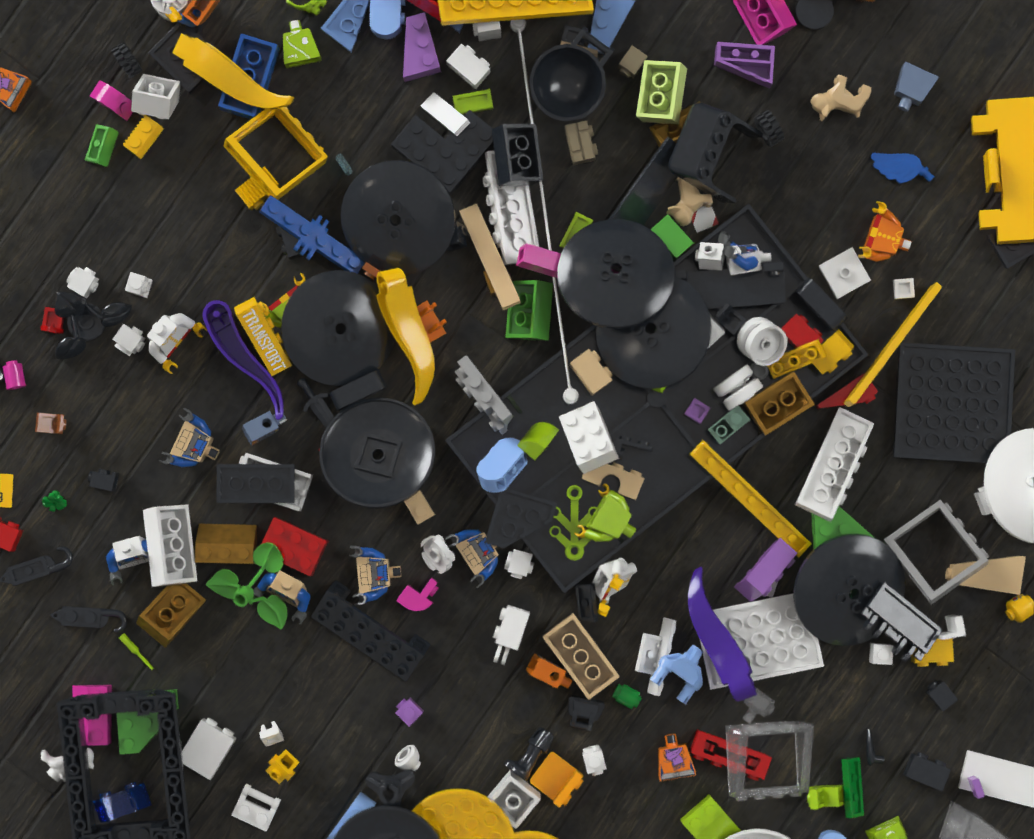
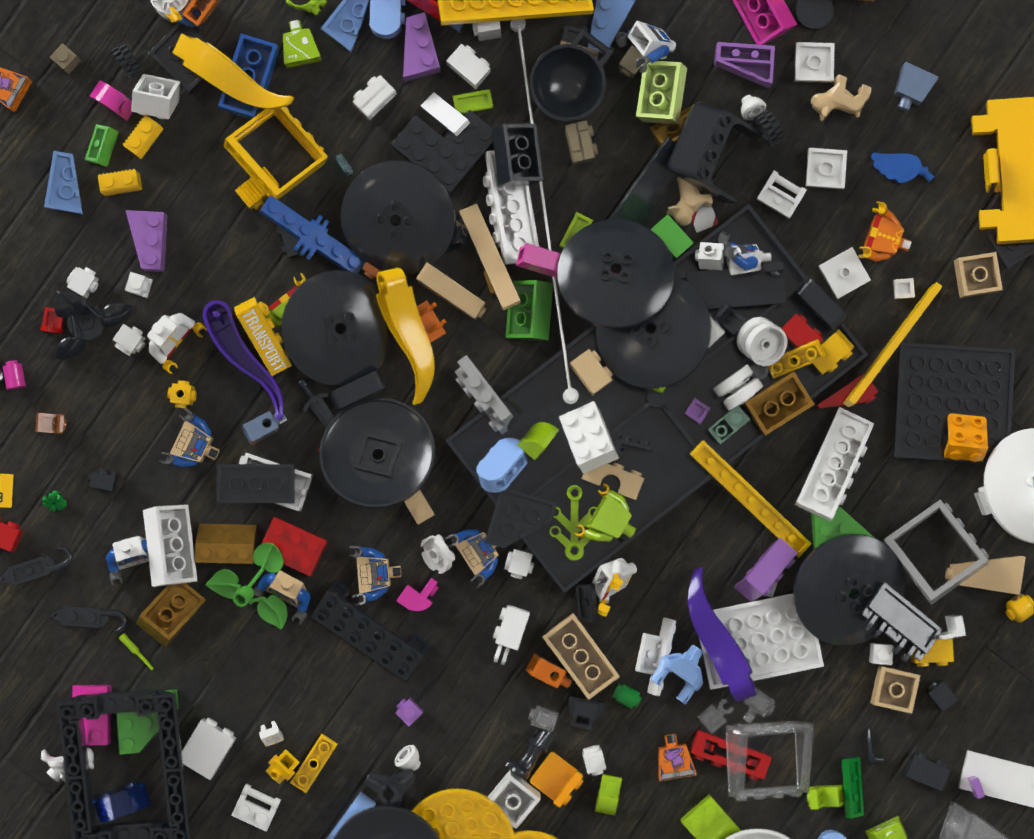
(62, 185): none -> medium blue wing
(65, 58): none -> dark tan brick
(119, 182): none -> yellow brick
(149, 237): none -> medium lavender wedge
(188, 397): none -> yellow brick
(320, 753): none -> yellow tile
(373, 97): none -> white brick
(451, 291): none -> tan slope
(543, 718): none -> clear brick
(608, 794): none -> lime brick
(650, 41): none -> torso
(713, 717): none -> clear brick
(752, 107): none -> white brick
(778, 199): none -> white plate
(814, 62): none -> white plate
(826, 168): none -> white plate
(895, 689): none -> tan brick
(966, 437): none -> light orange bracket
(978, 275): none -> tan brick

